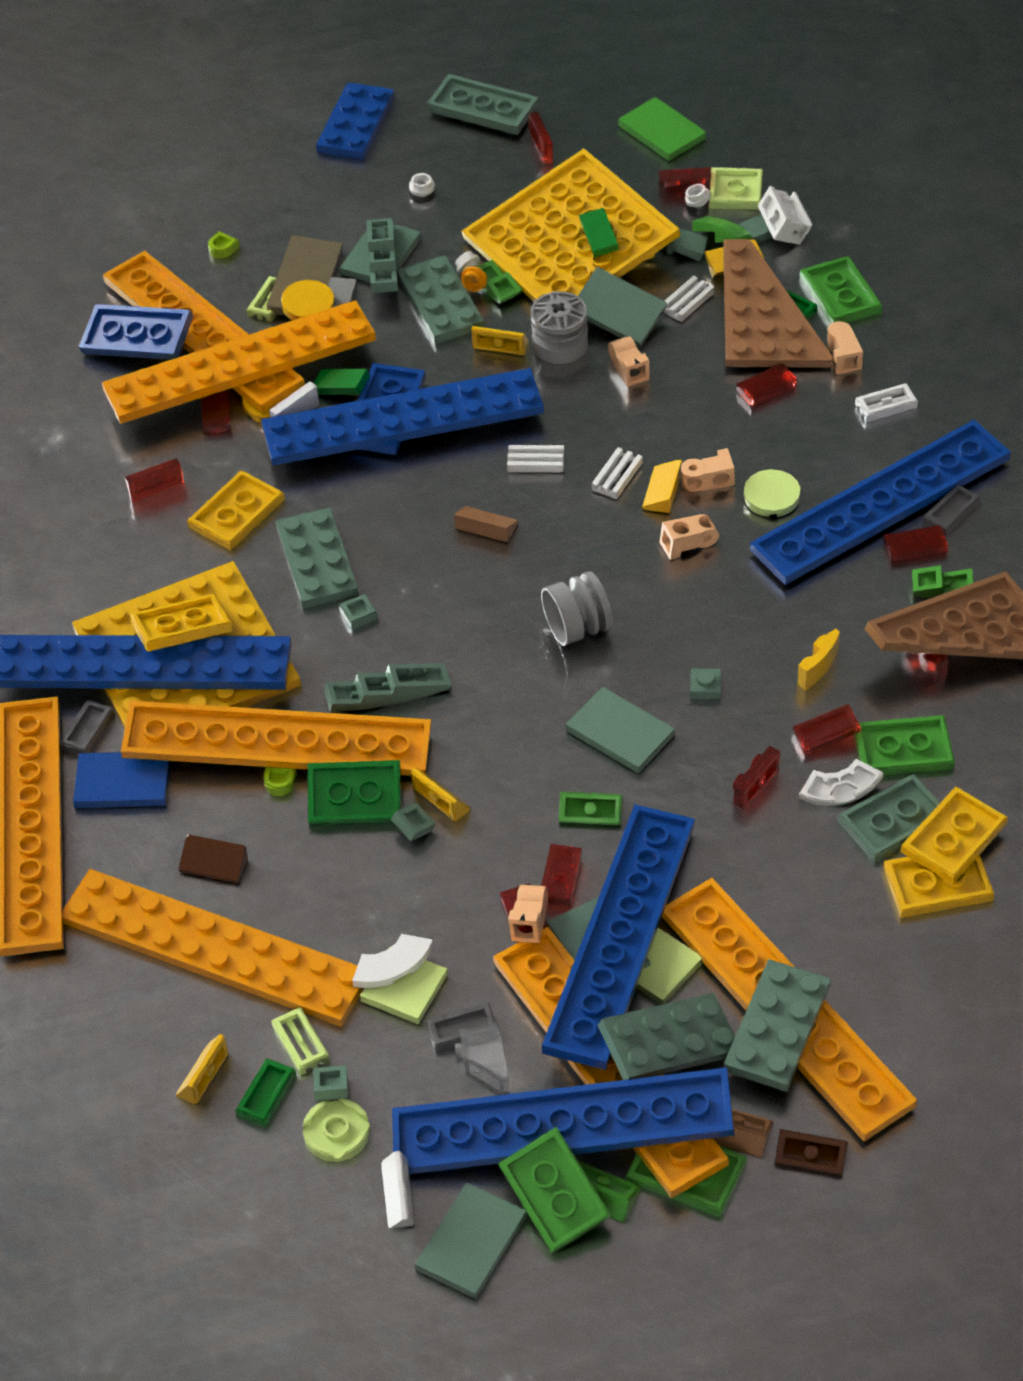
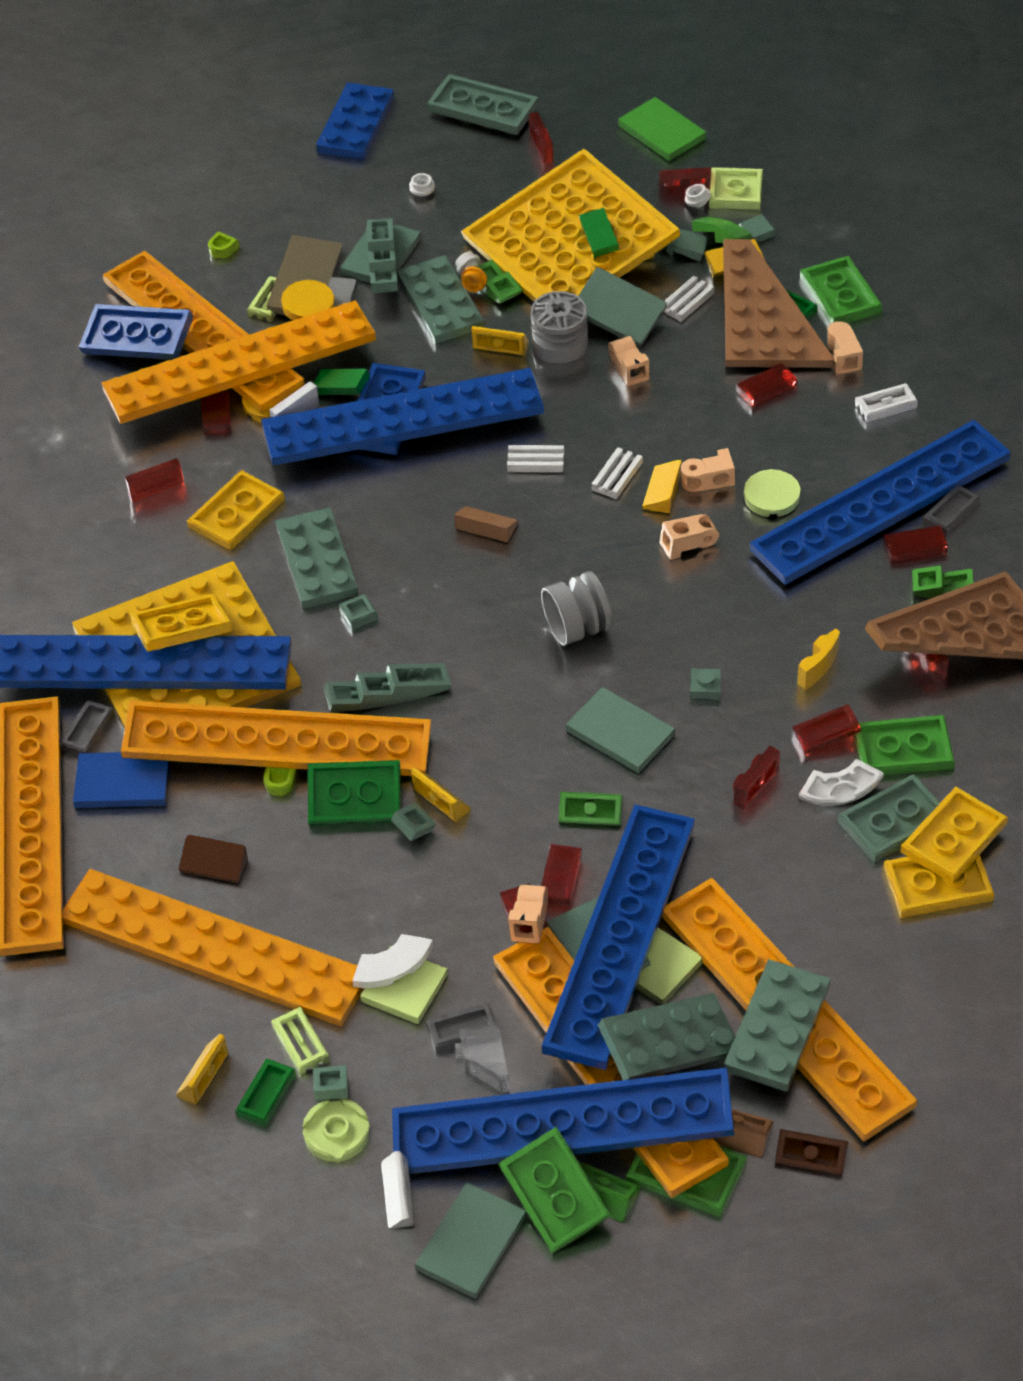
(785, 216): white hinge -> none

